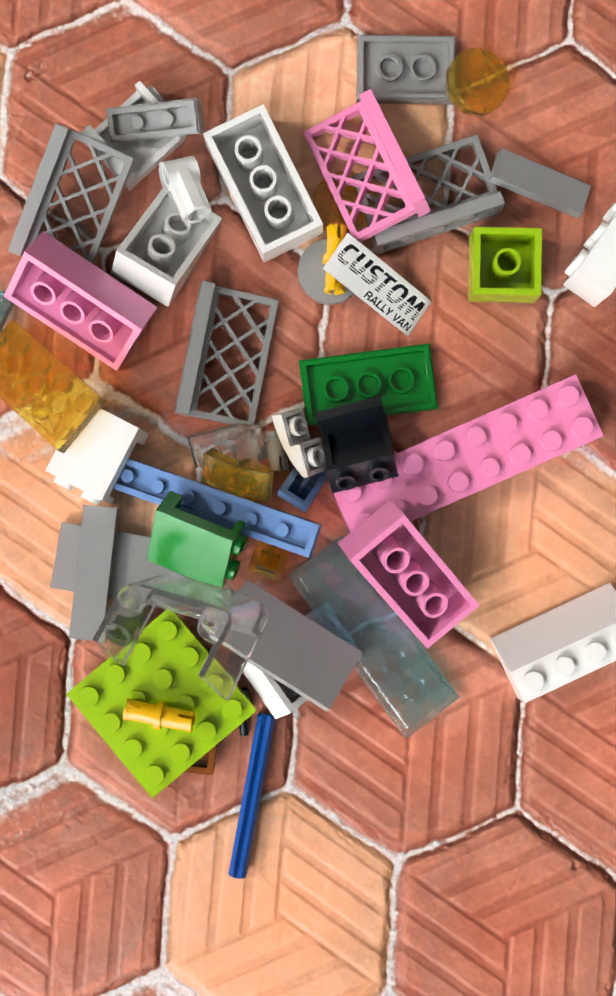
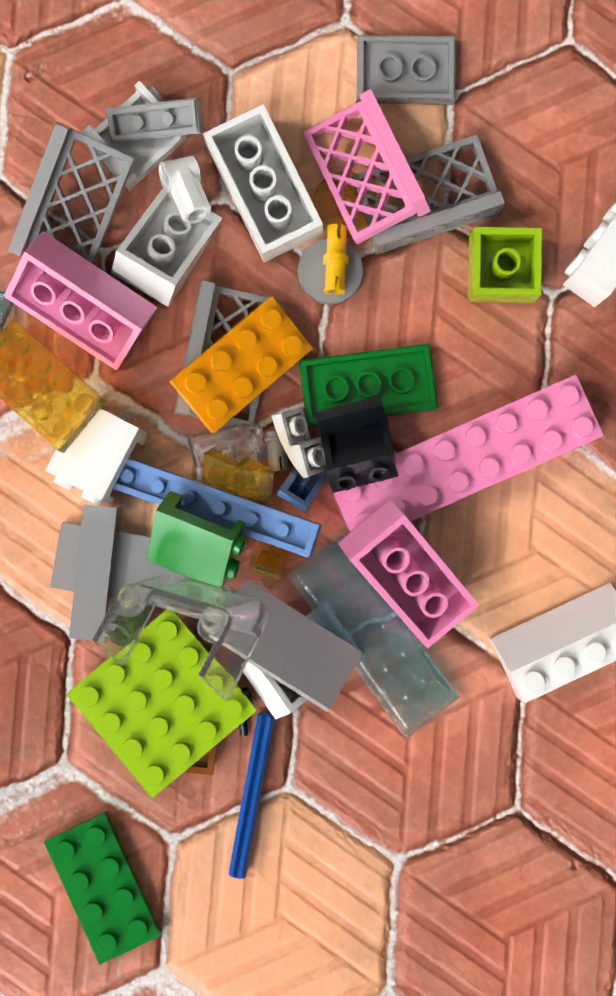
(102, 887): none -> green plate
(159, 715): yellow pin -> none
(241, 364): none -> light orange plate
(377, 284): white sticker -> none
(477, 82): clear yellow tile -> none
(539, 183): light grey tile -> none

